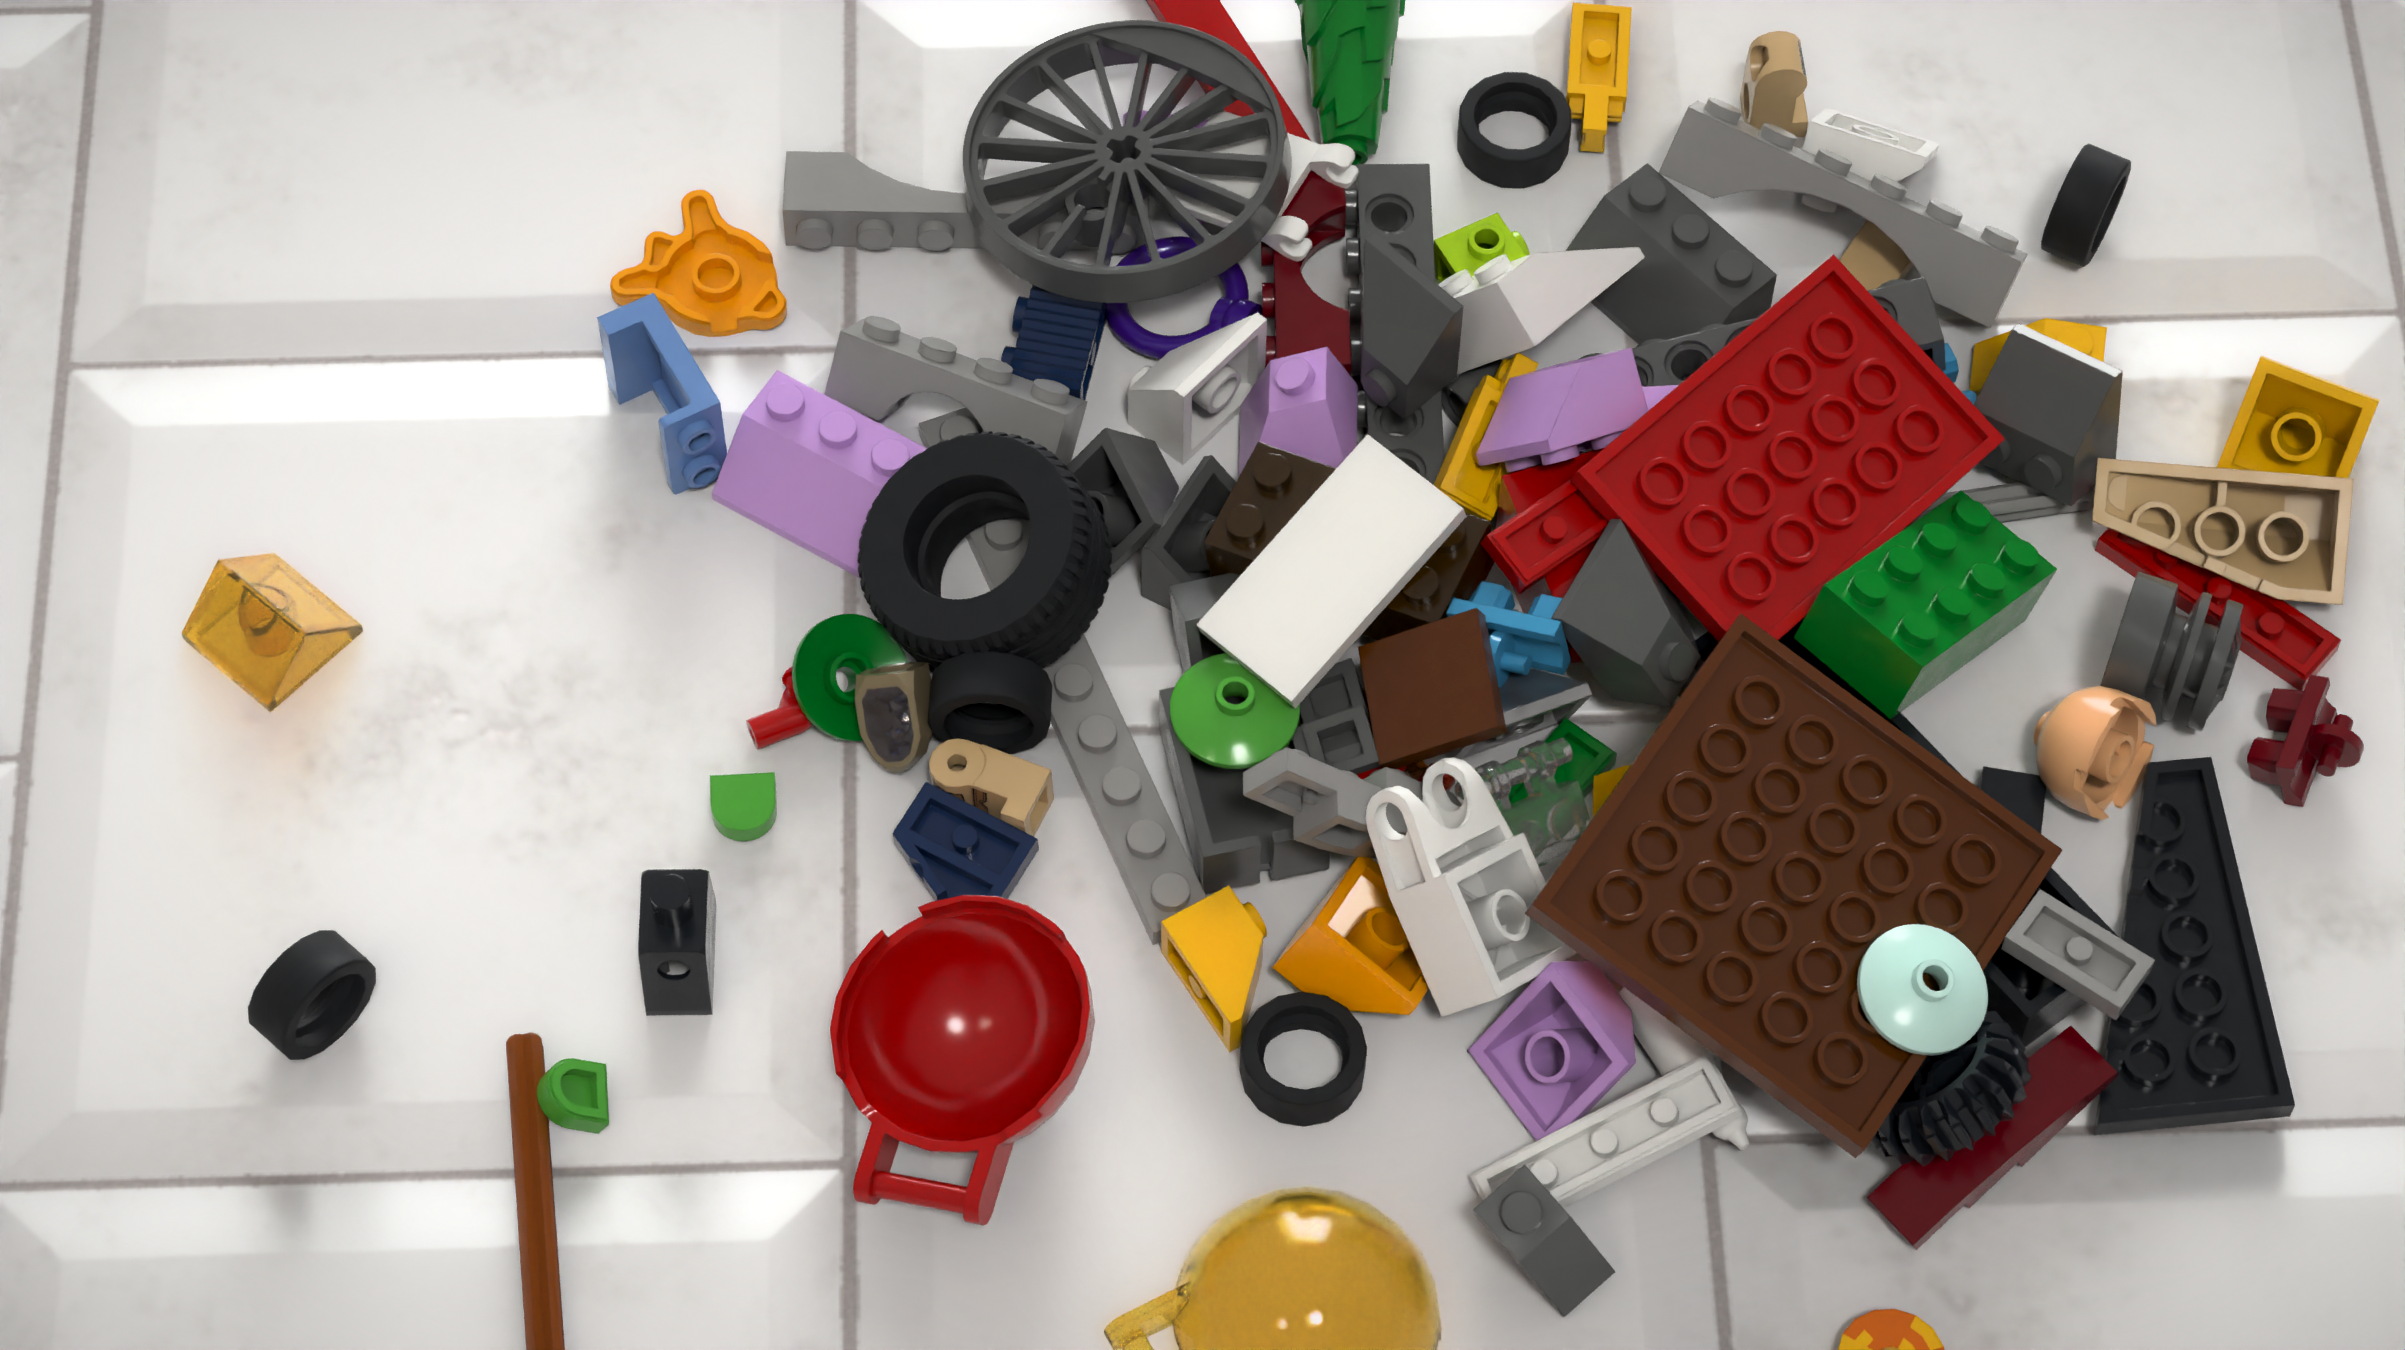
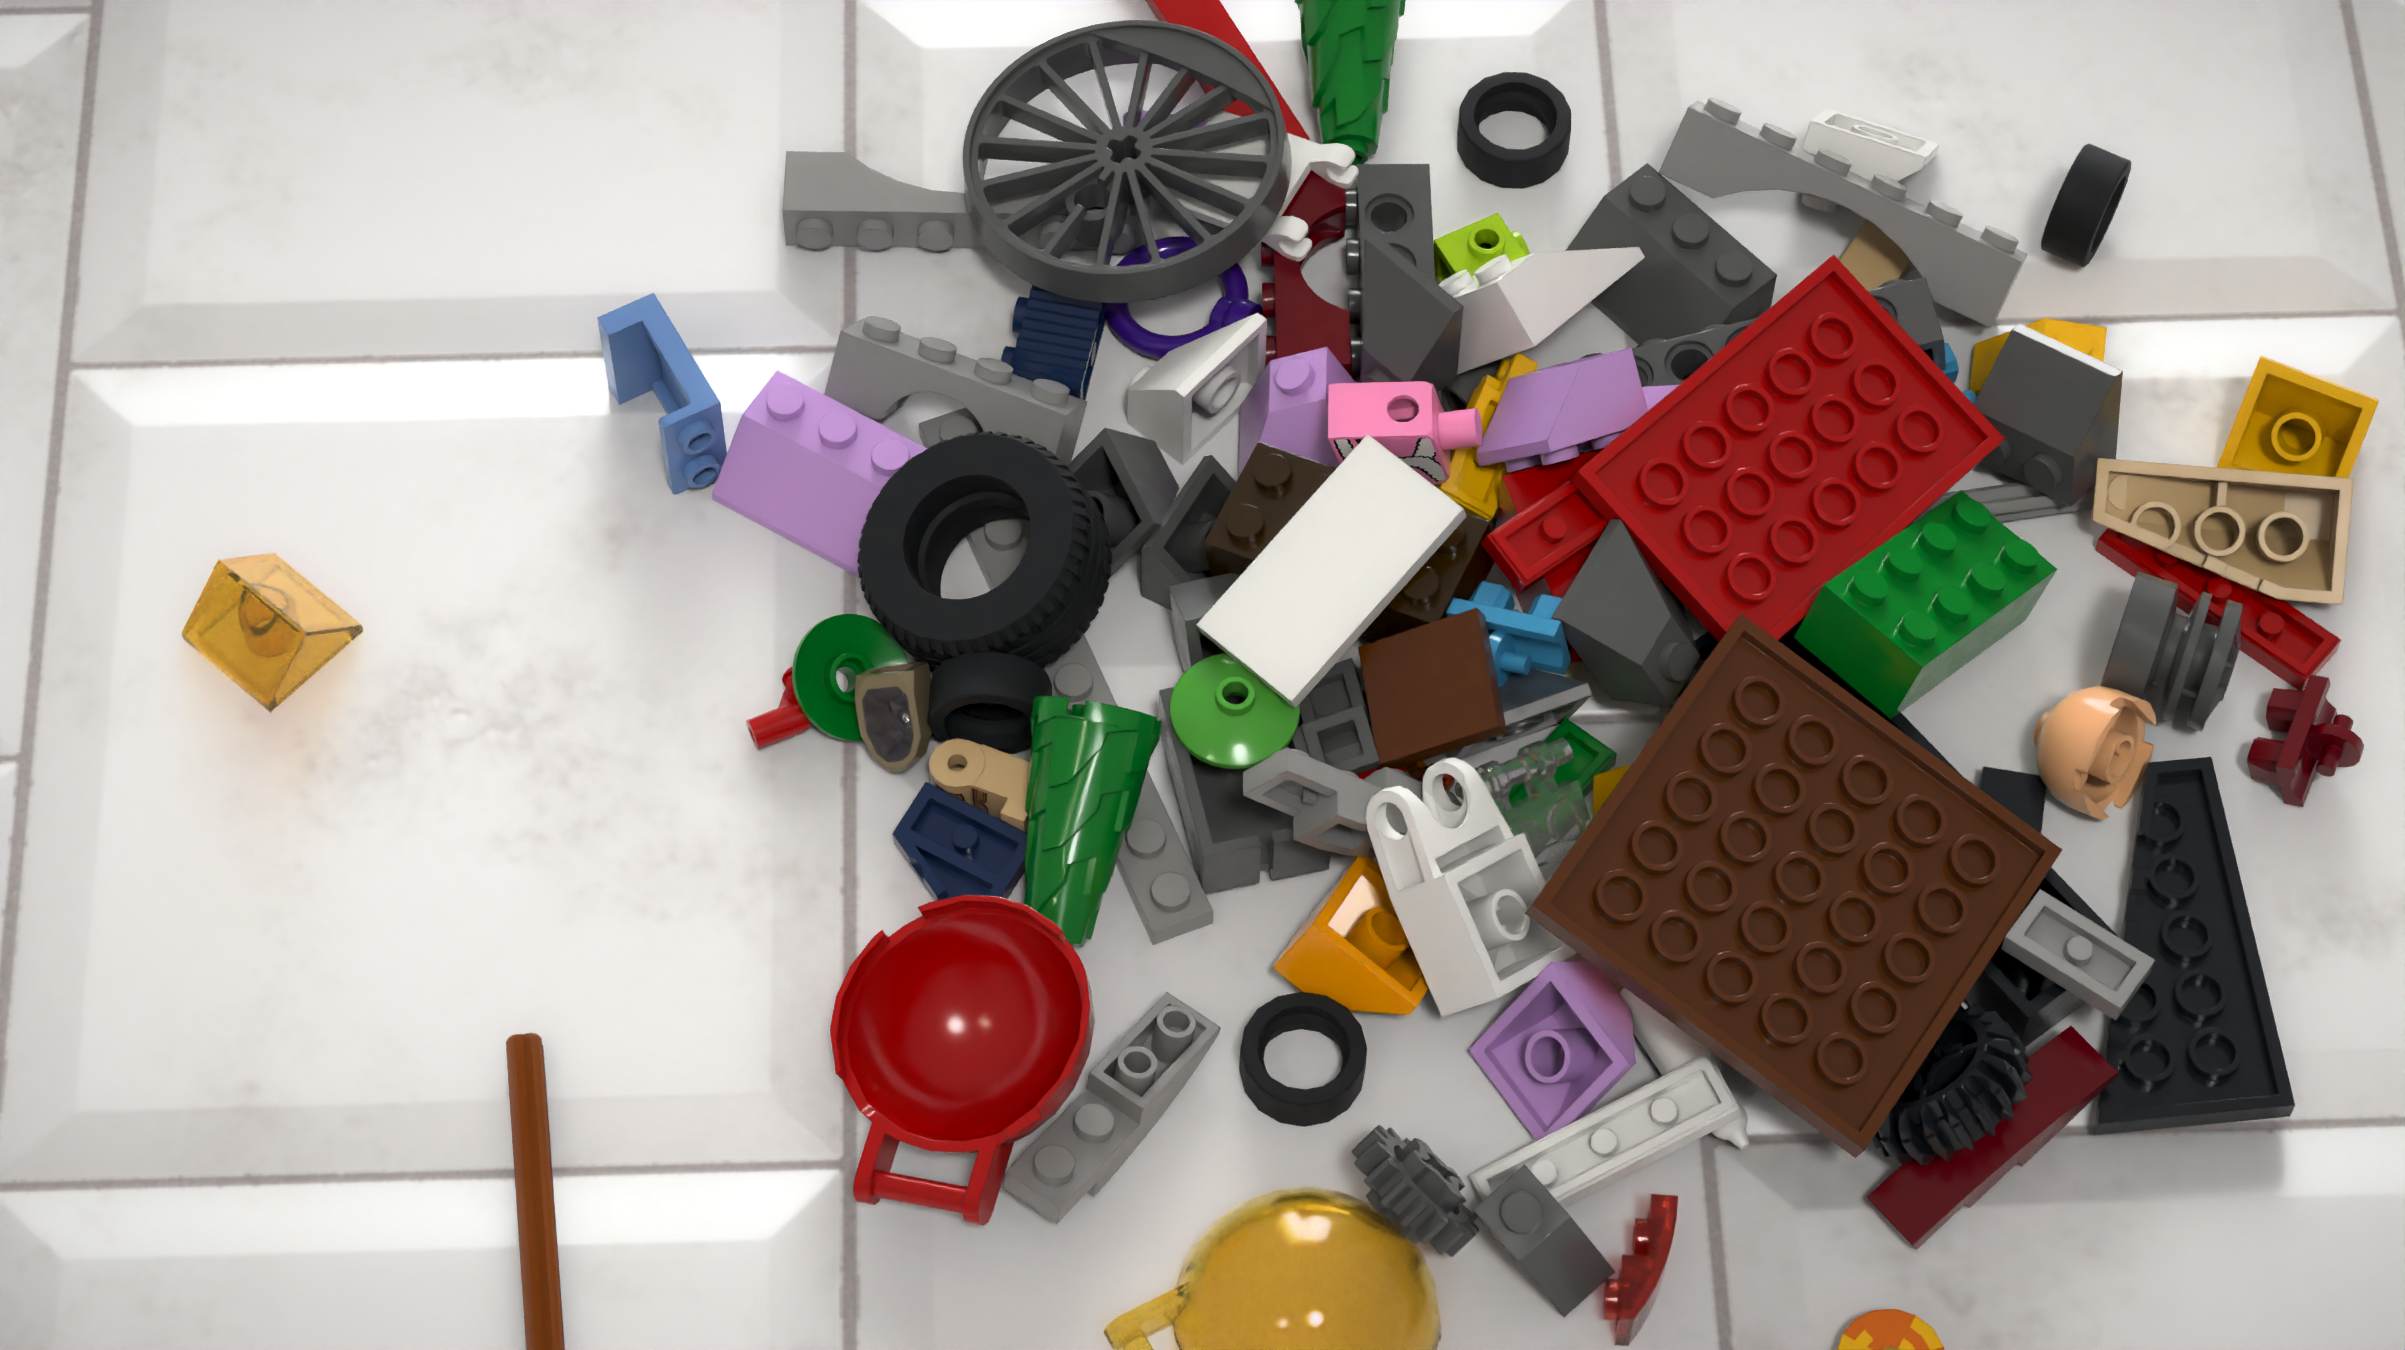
(311, 994): black tyre -> none
(575, 1095): bright green tile -> none
(680, 926): black torso -> none
(708, 276): light orange tile -> none
(743, 804): bright green tile -> none
(1079, 803): none -> green cone
(1115, 1111): none -> light grey slope
(1218, 959): yellow slope -> none
(1404, 421): none -> bright pink torso
(1415, 1190): none -> dark grey gear
(1598, 69): yellow hinge -> none
(1640, 1275): none -> clear red slope
(1775, 83): tan leg -> none
(1904, 1007): light aqua dish -> none

